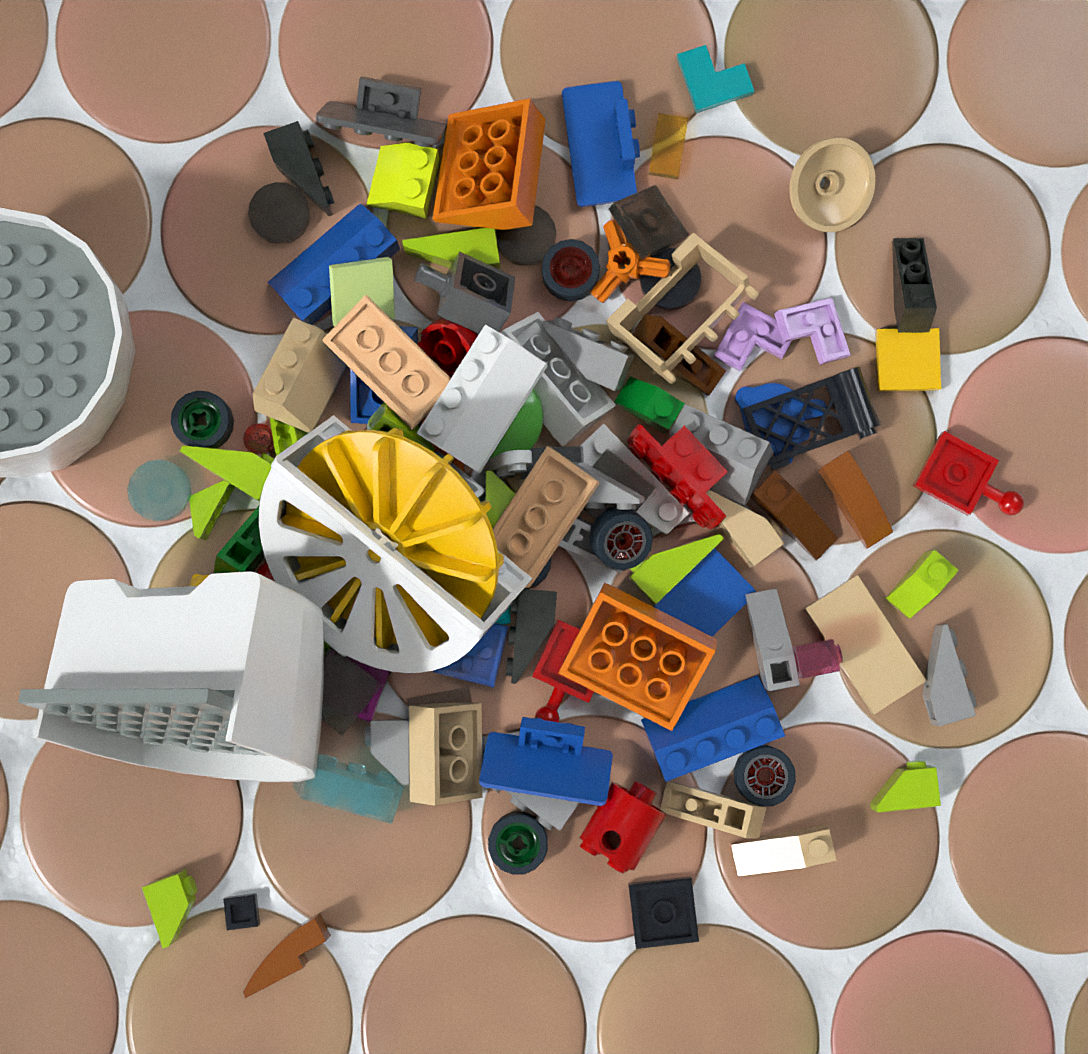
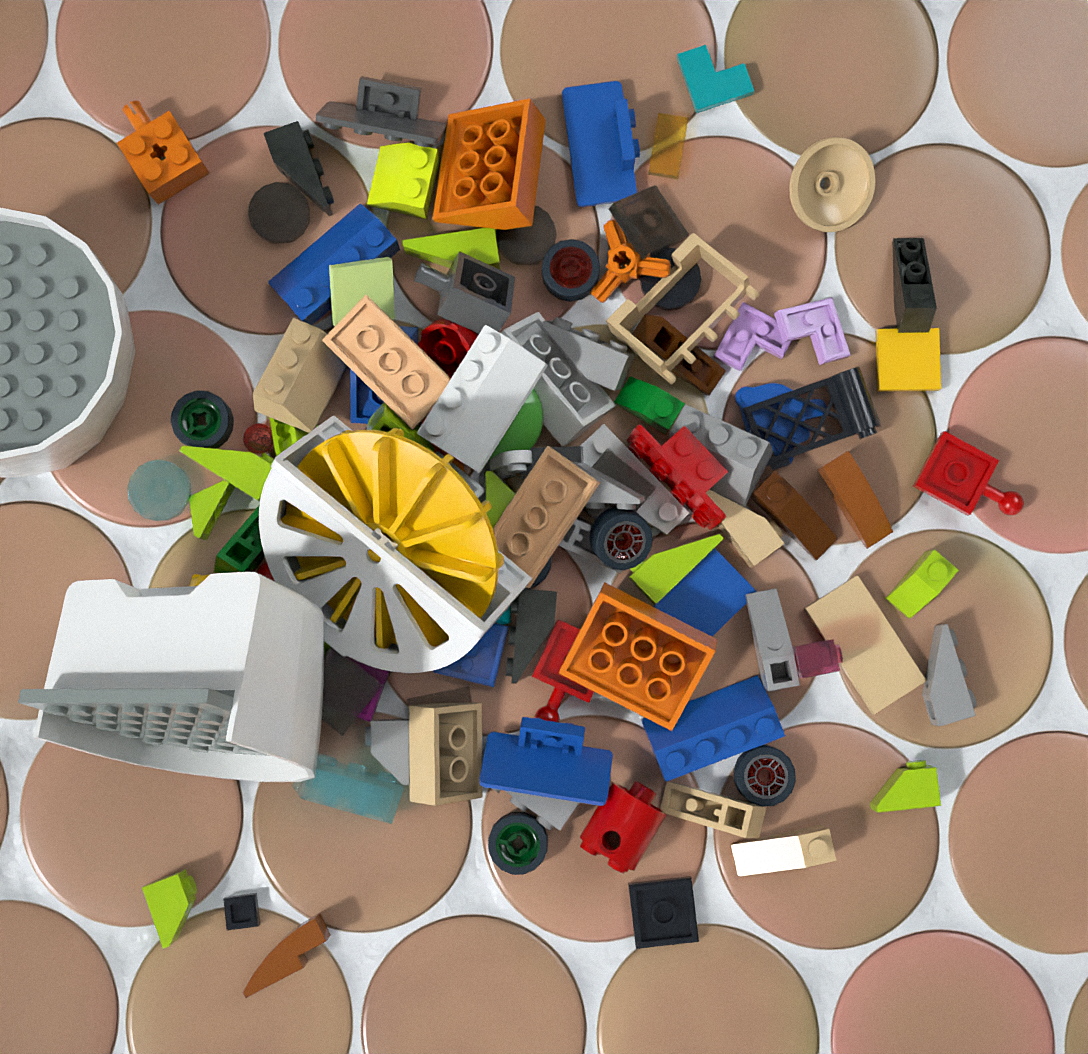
(151, 143): none -> orange brick

